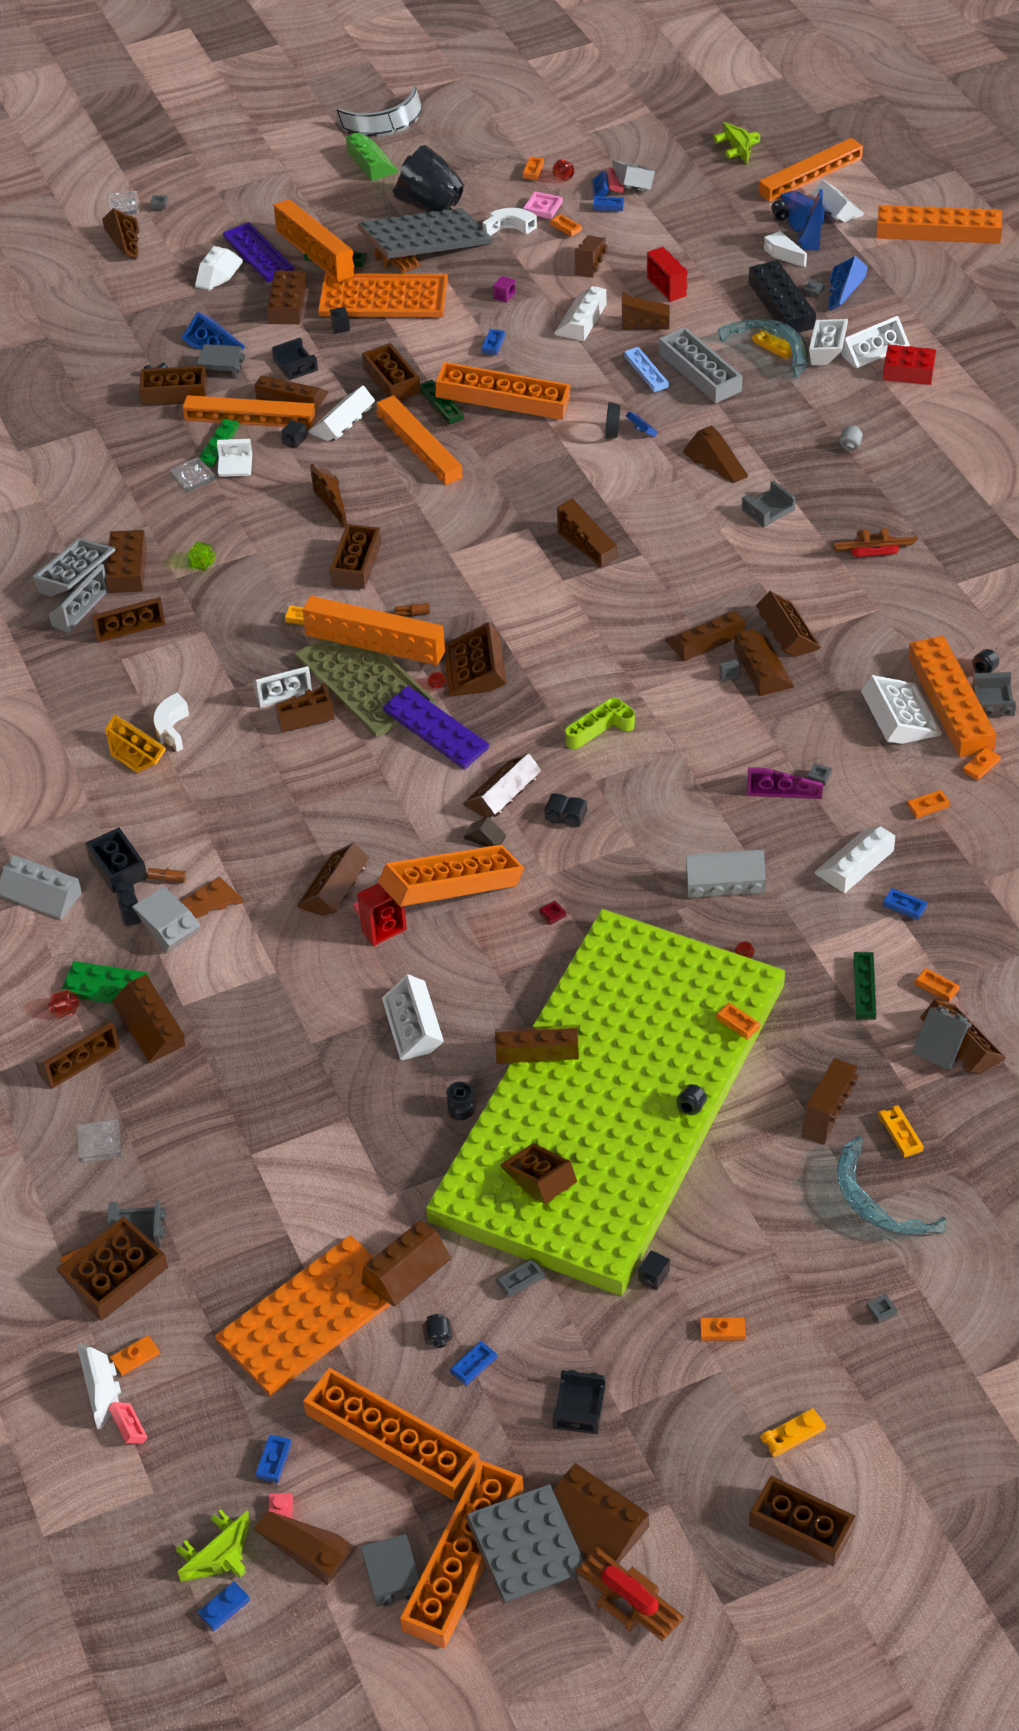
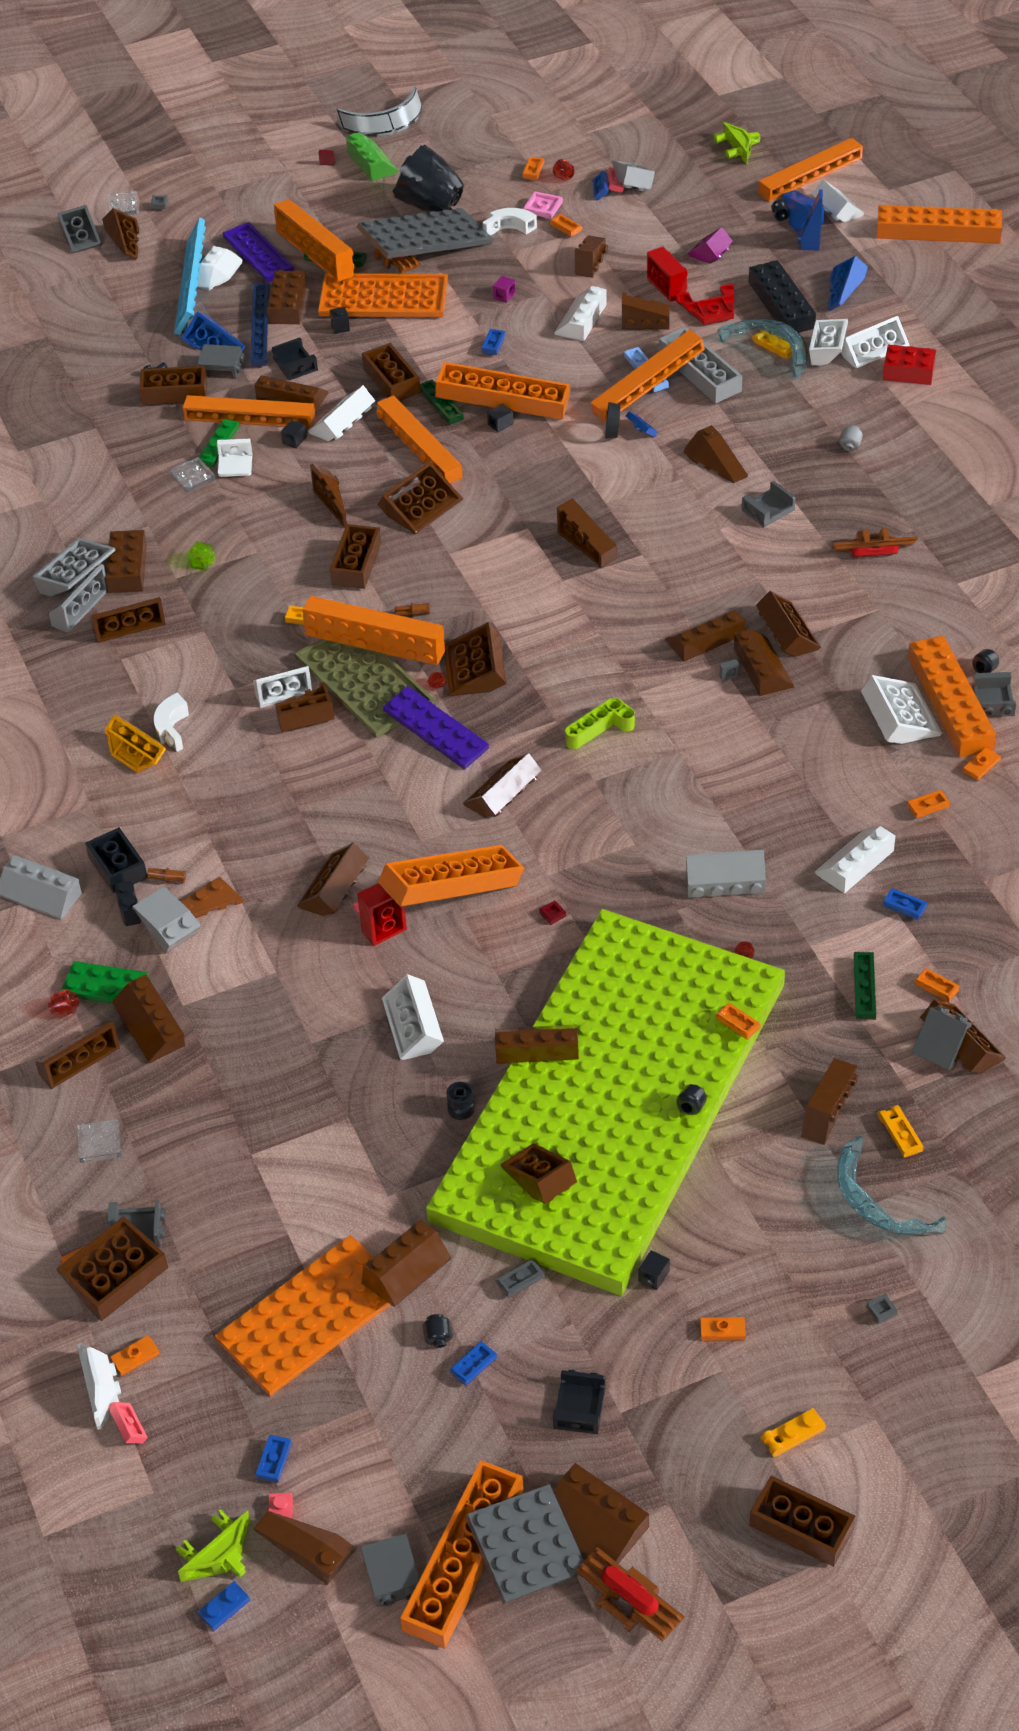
(78, 229): none -> dark grey slope
(189, 277): none -> medium azure plate
(259, 331): none -> dark blue plate
(326, 157): none -> dark red tile
(391, 1433): orange brick -> none
(419, 499): none -> reddish brown slope
(485, 833): dark brown slope -> none
(500, 417): none -> black brick
(565, 810): black brick -> none
(604, 203): blue plate -> none
(649, 374): none -> orange brick
(710, 309): none -> red wing
(711, 246): none -> magenta slope
(774, 783): magenta wedge -> none
(783, 248): white slope -> none
(813, 288): dark grey plate -> none
(820, 774): dark grey plate -> none

